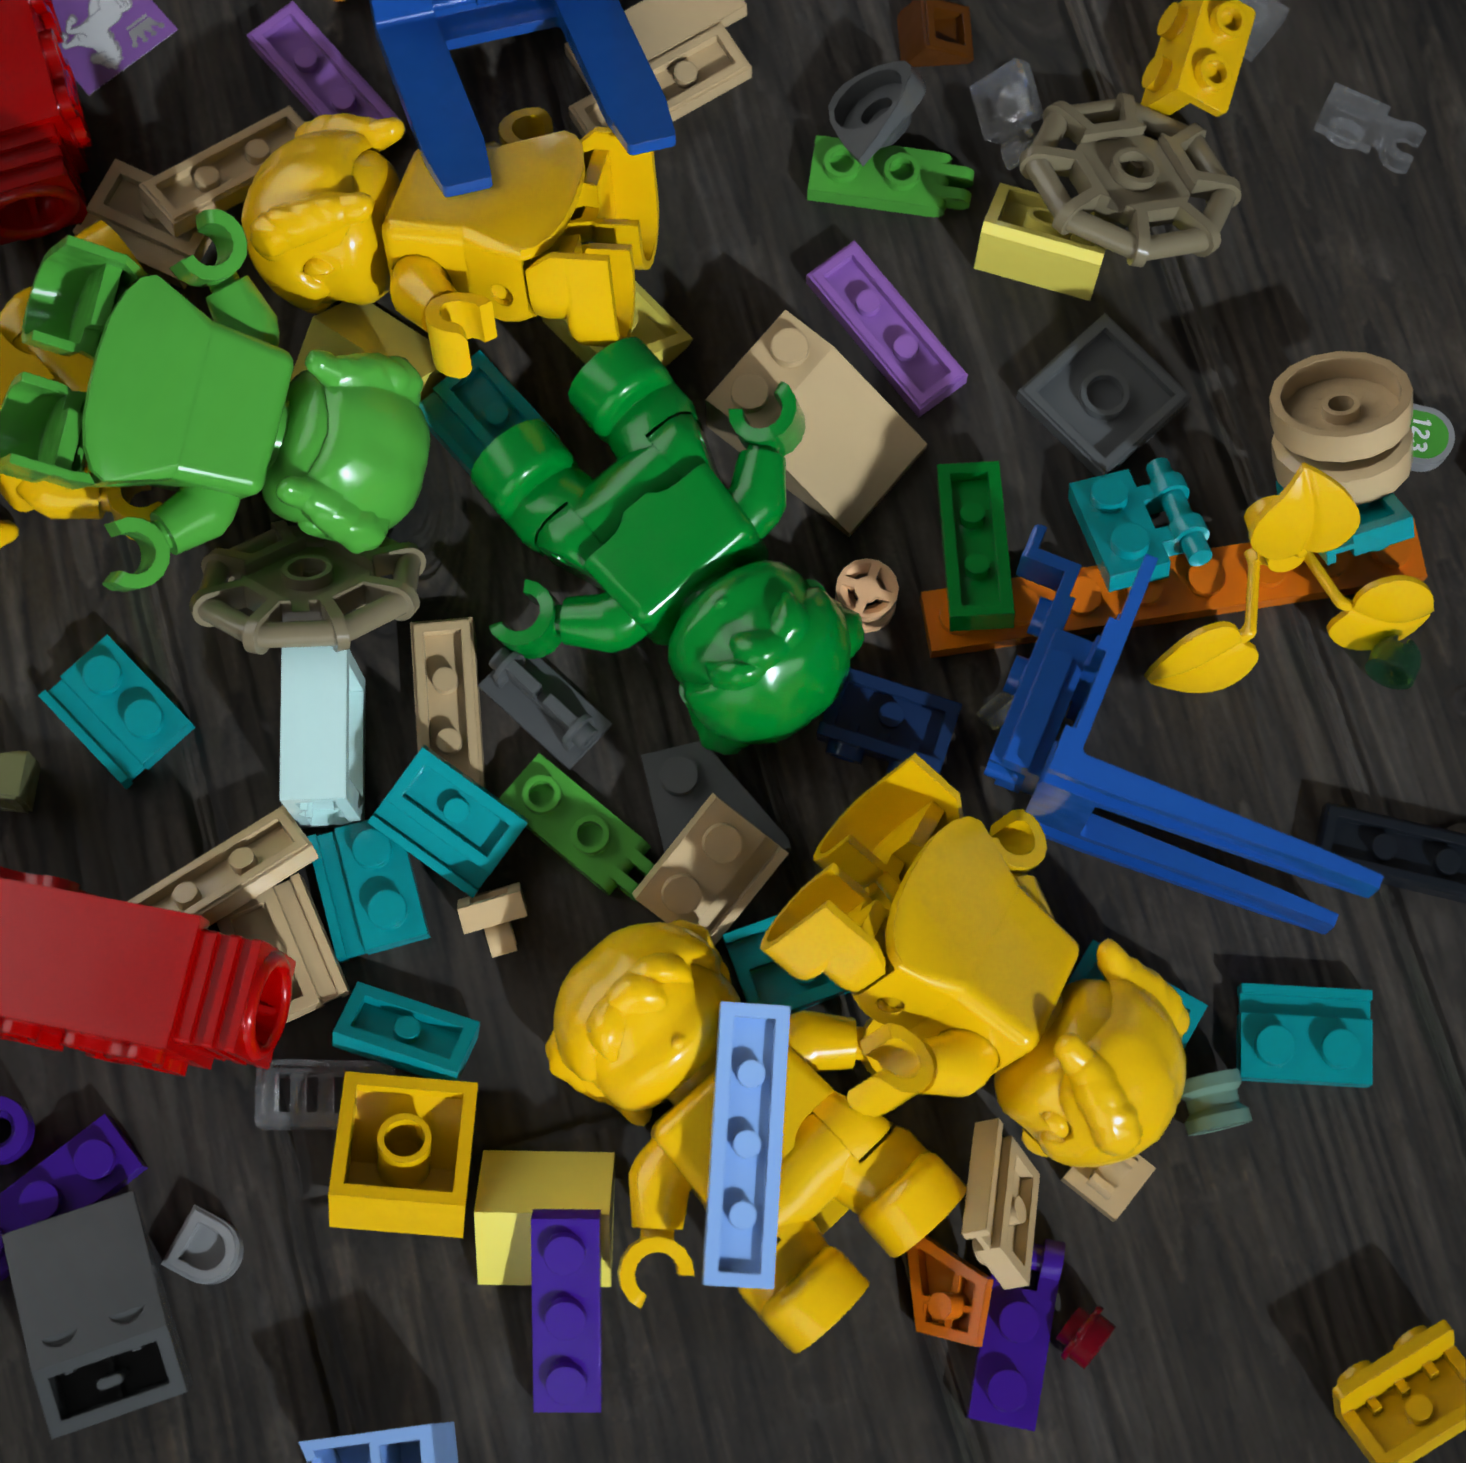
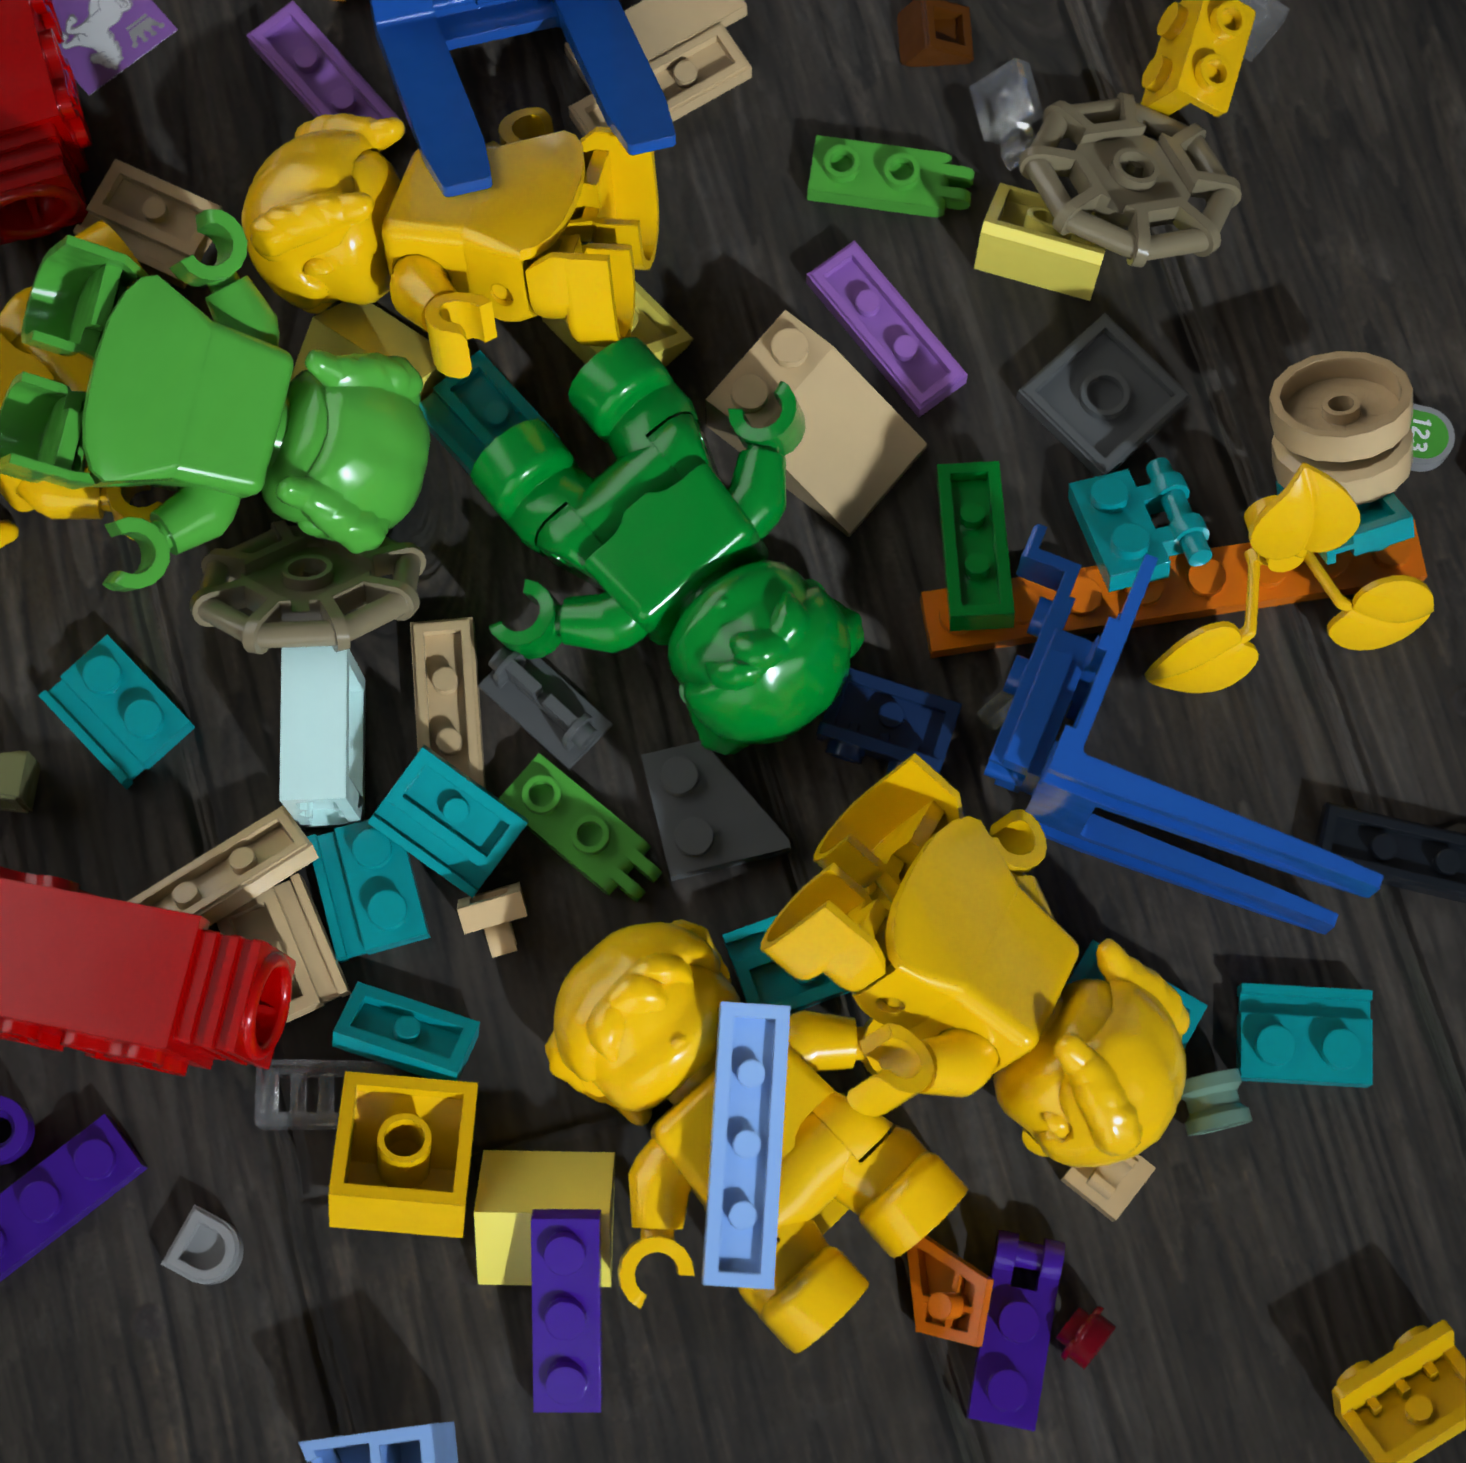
(94, 1315): dark grey slope -> none
(218, 174): tan tile -> none
(710, 869): tan plate -> none
(868, 582): light nougat wheel -> none
(876, 108): dark grey piece -> none
(1001, 1204): tan plate -> none
(1362, 122): clear plate -> none
(1394, 663): clear green hinge -> none

